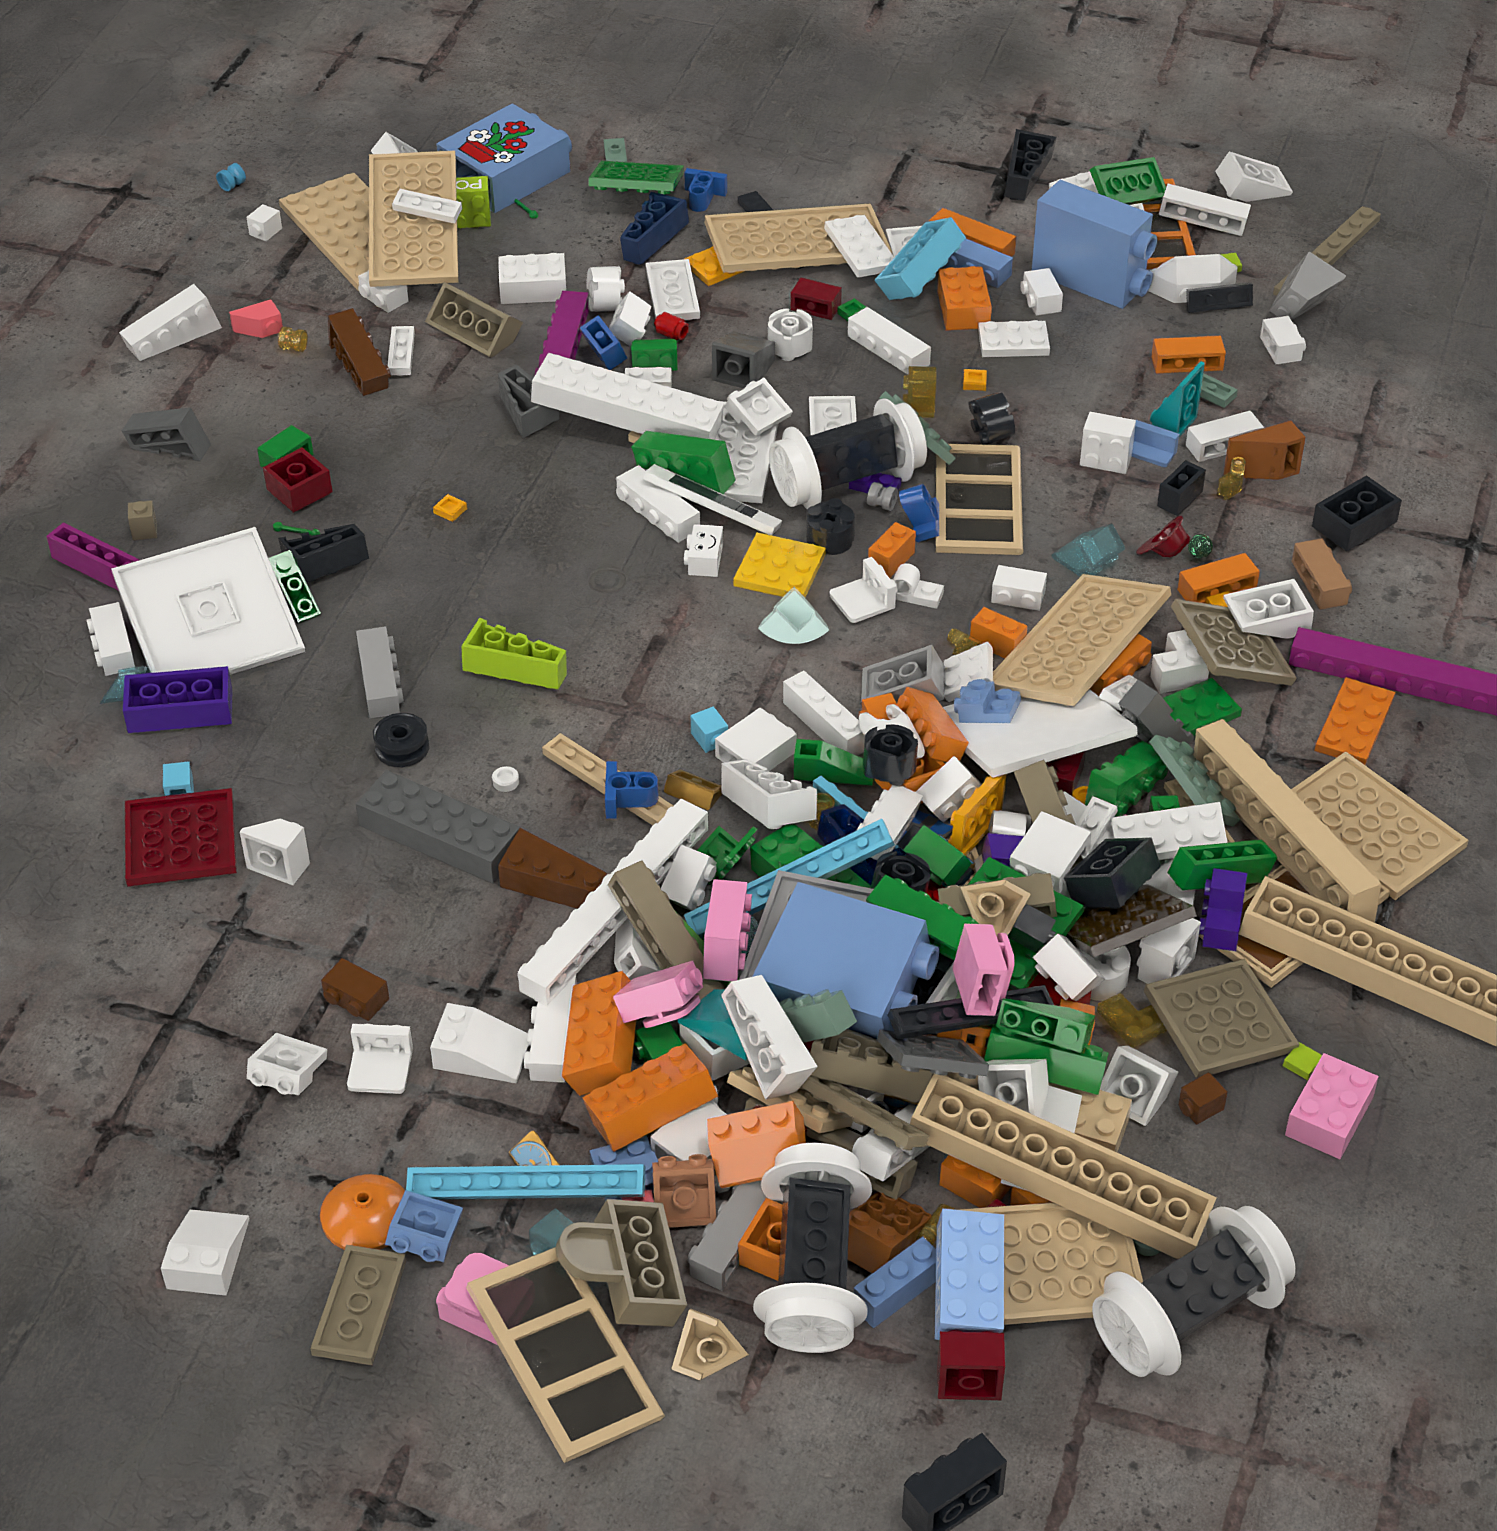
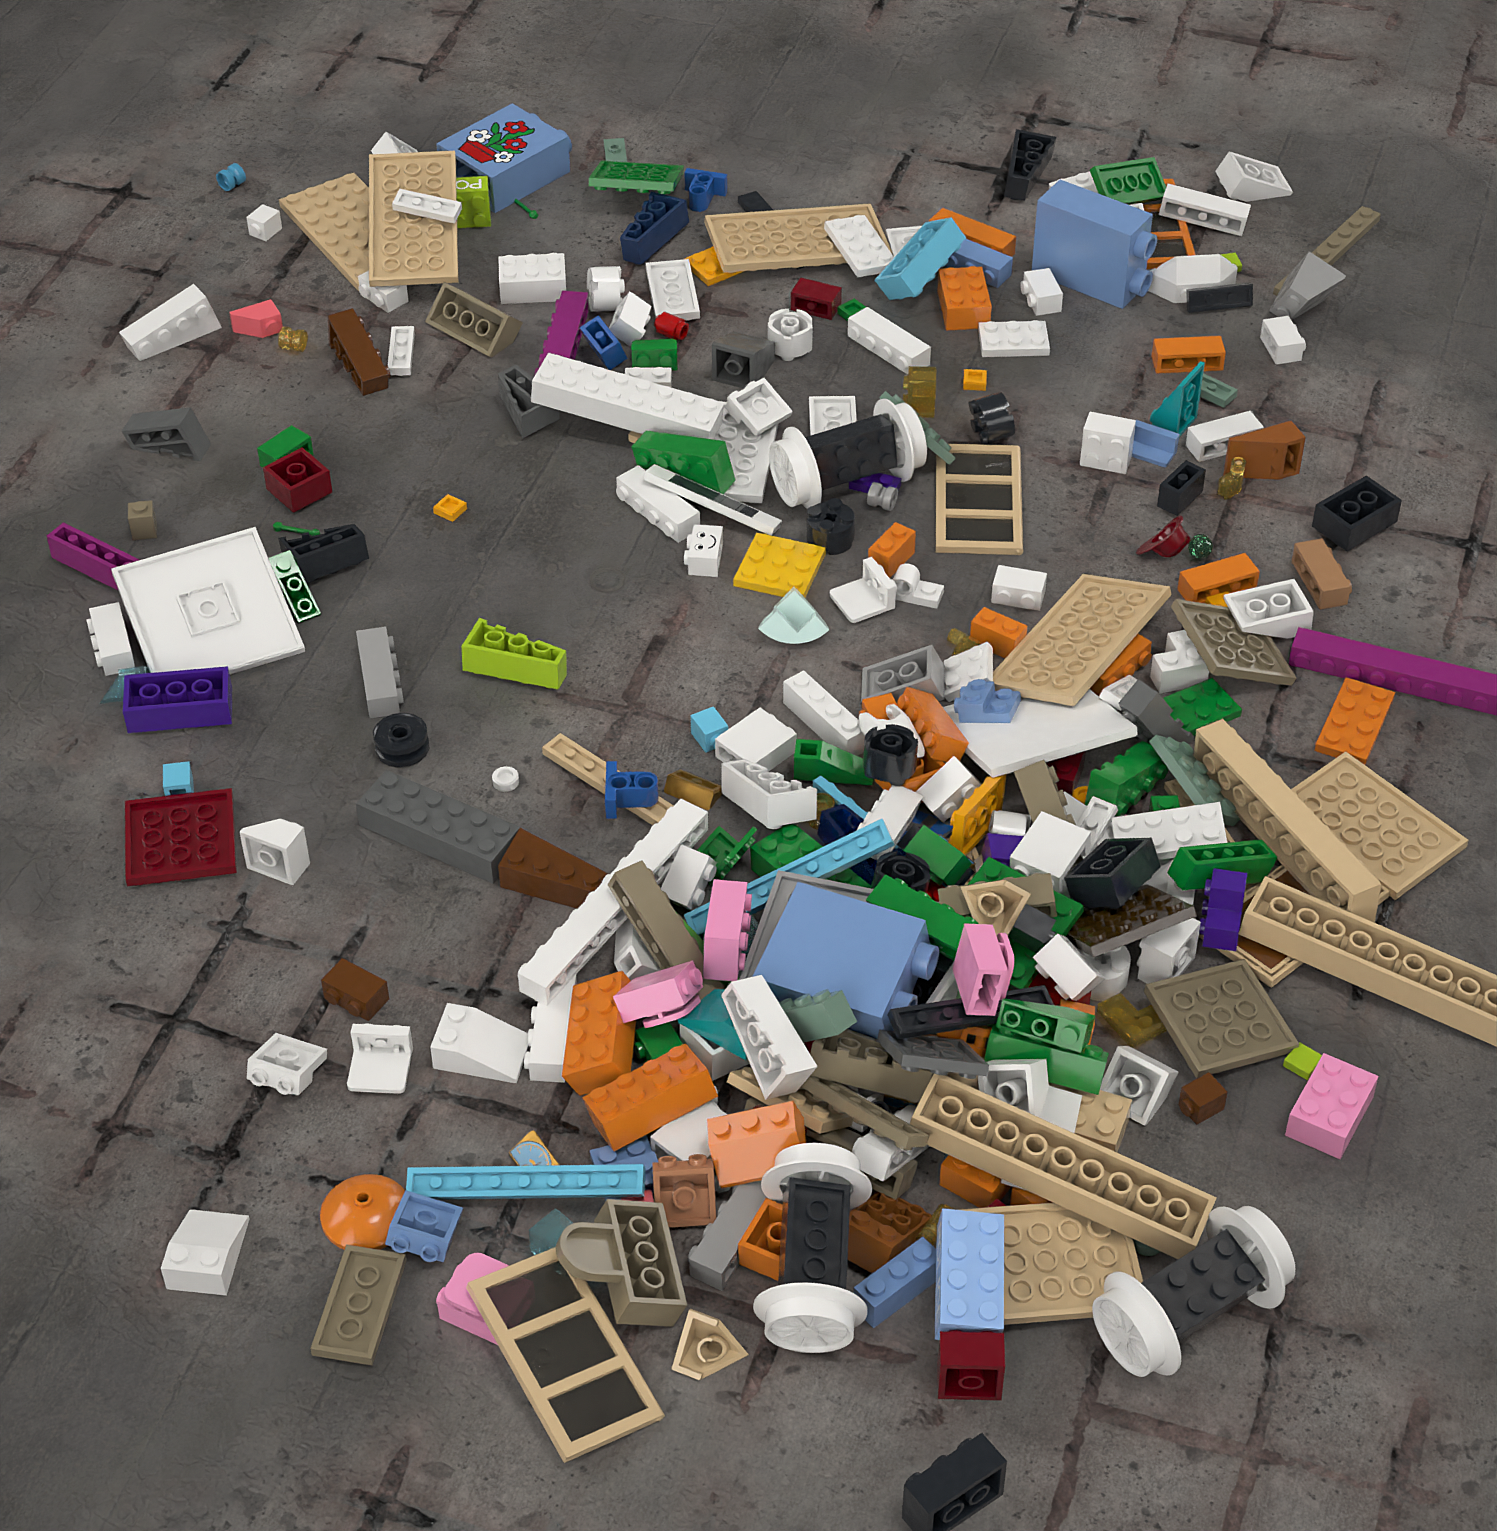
(921, 511): blue tile -> none
(1090, 550): clear light blue slope -> none

